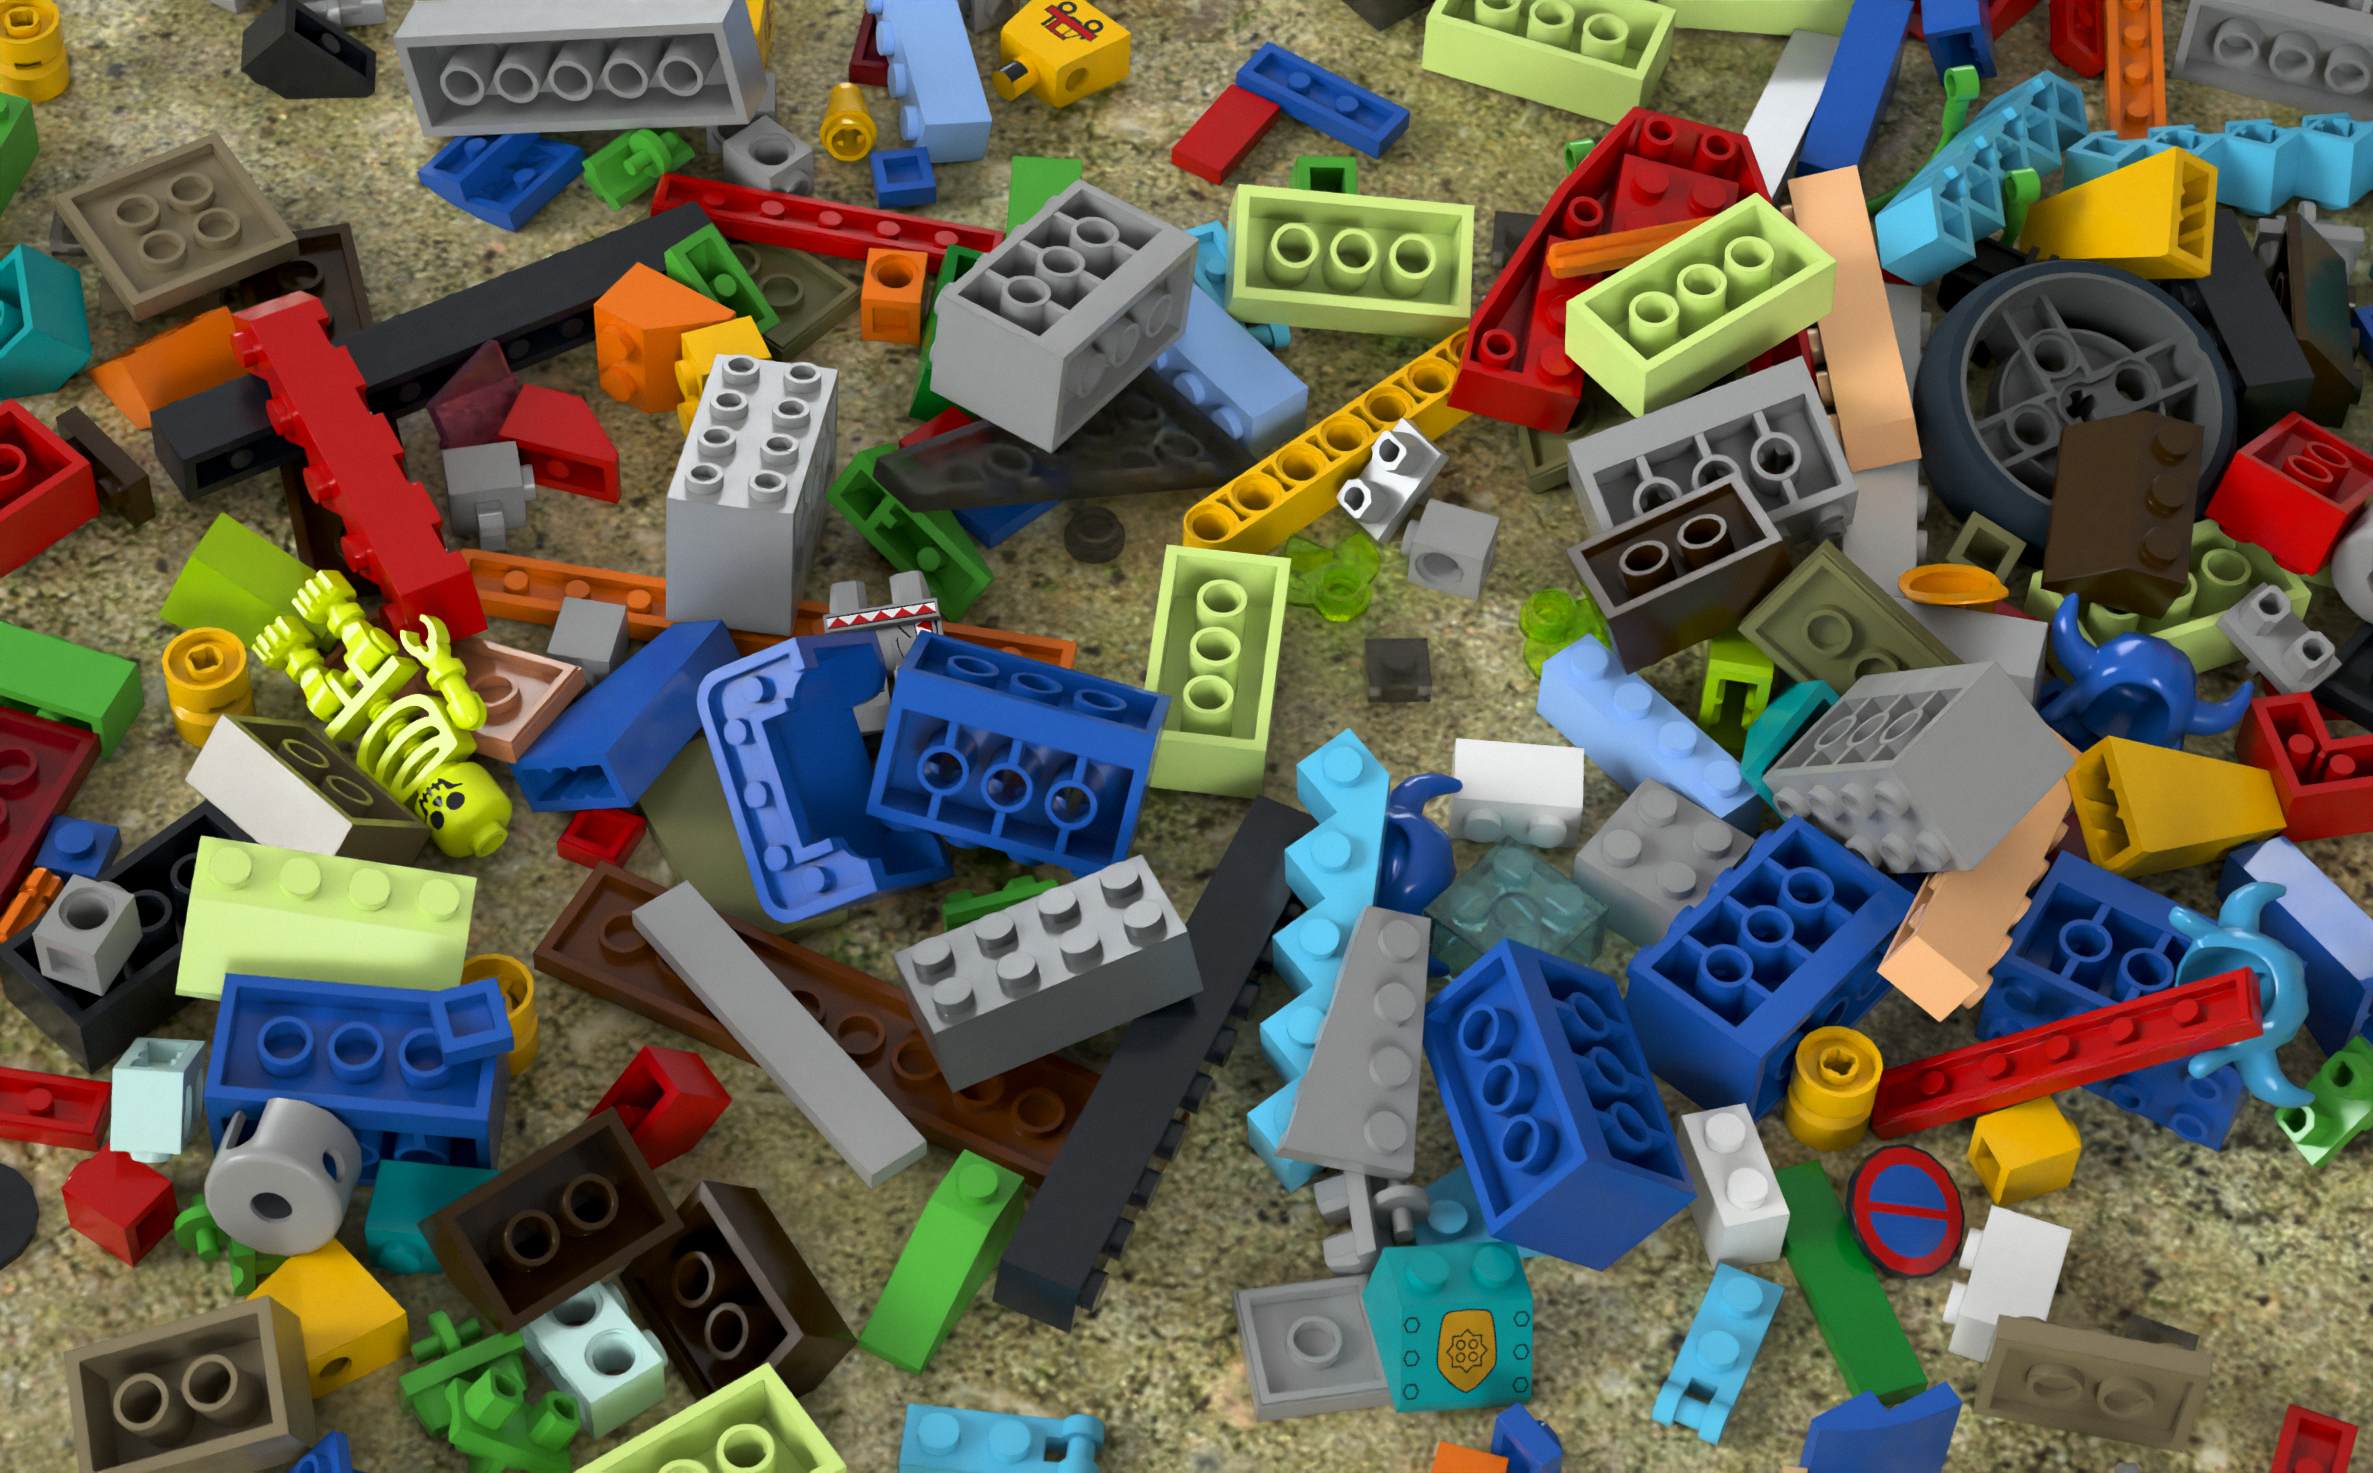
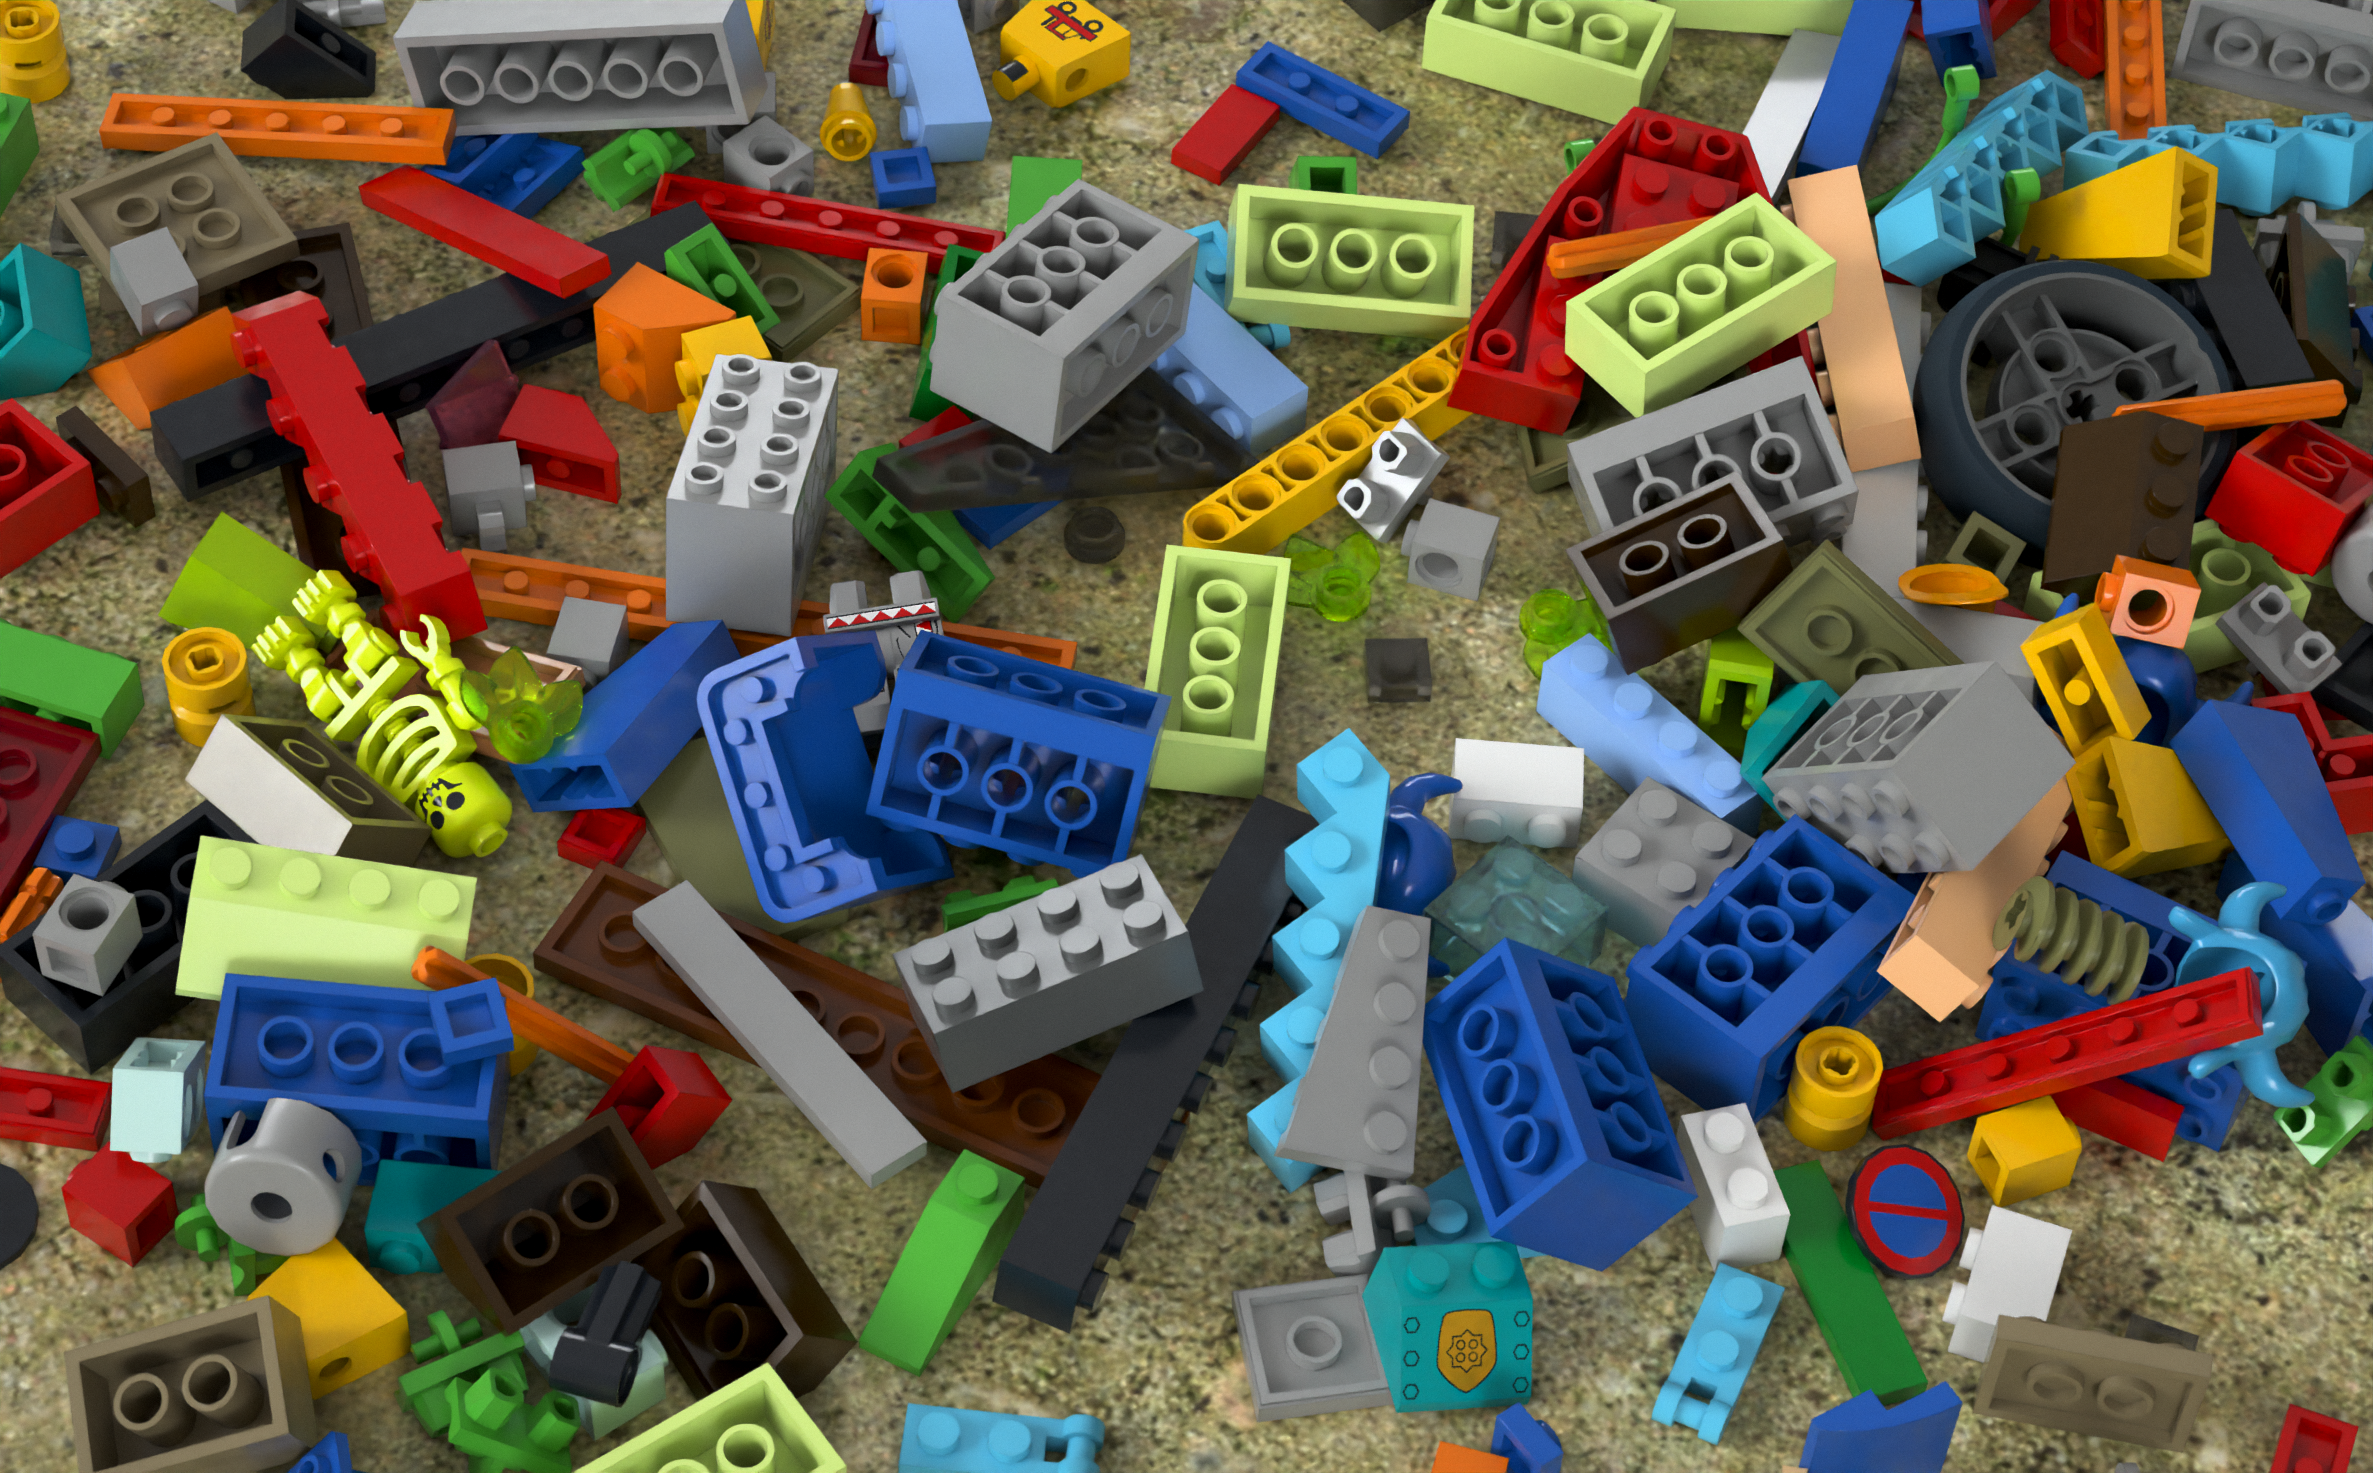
(154, 282): none -> light grey brick
(281, 128): none -> orange plate
(486, 231): none -> red tile
(517, 700): none -> clear neon green plate
(529, 1018): none -> orange axle
(603, 1351): none -> black piece
(2077, 935): none -> olive piece
(2085, 679): none -> yellow brick
(2123, 1114): none -> red tile
(2162, 623): none -> orange brick
(2251, 406): none -> orange axle
(2272, 805): none -> blue slope

